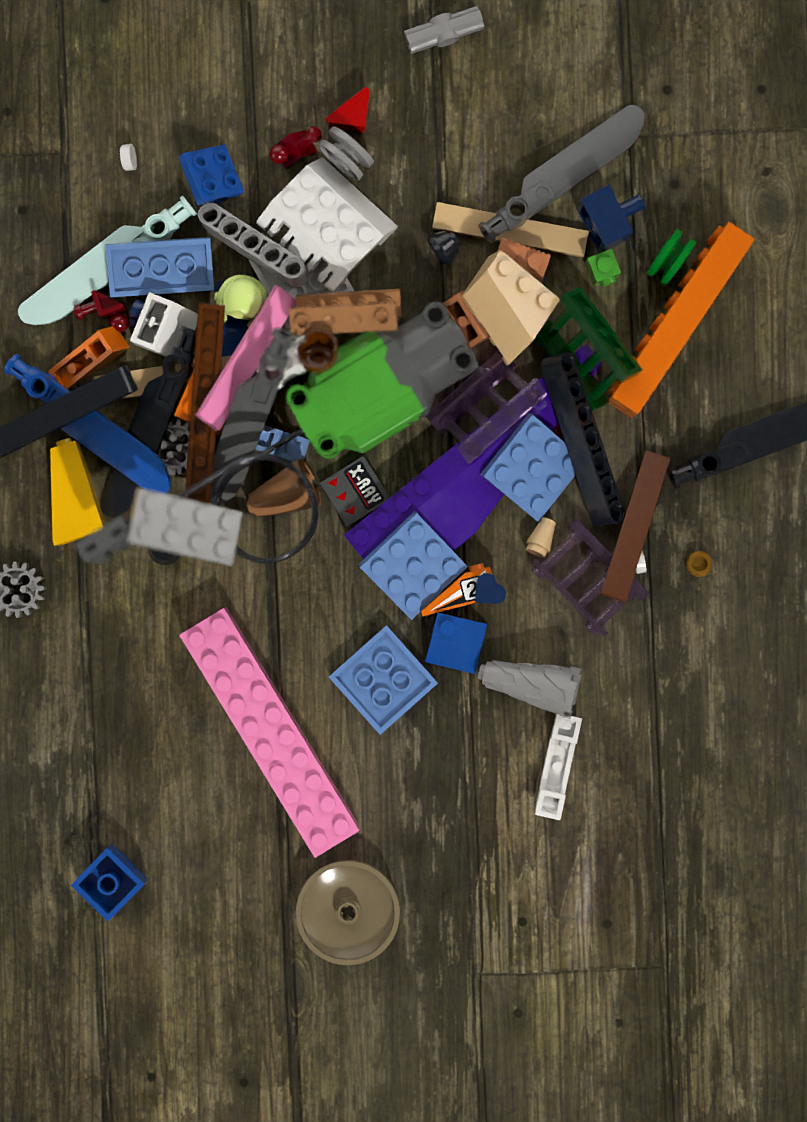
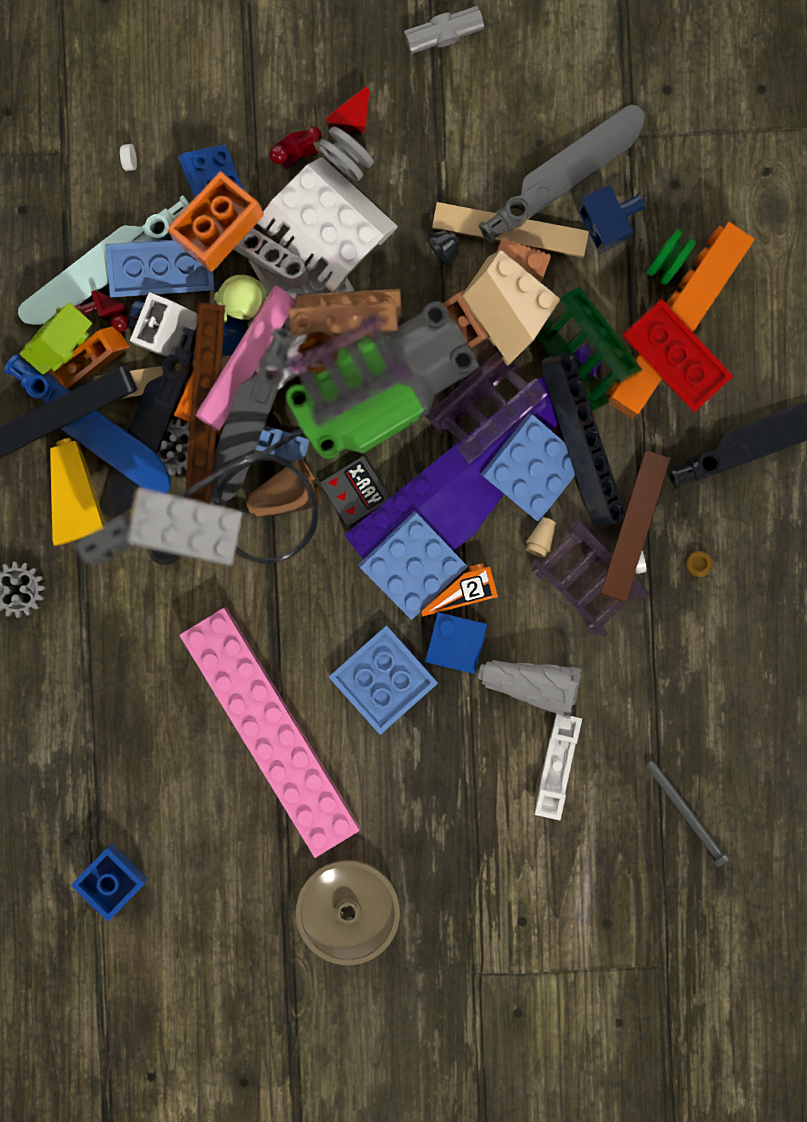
(57, 339): none -> lime brick
(215, 221): none -> orange brick
(370, 384): none -> fence
(488, 590): dark blue tile -> none
(603, 268): bright green brick -> none
(677, 356): none -> red tile
(720, 857): none -> dark grey bar

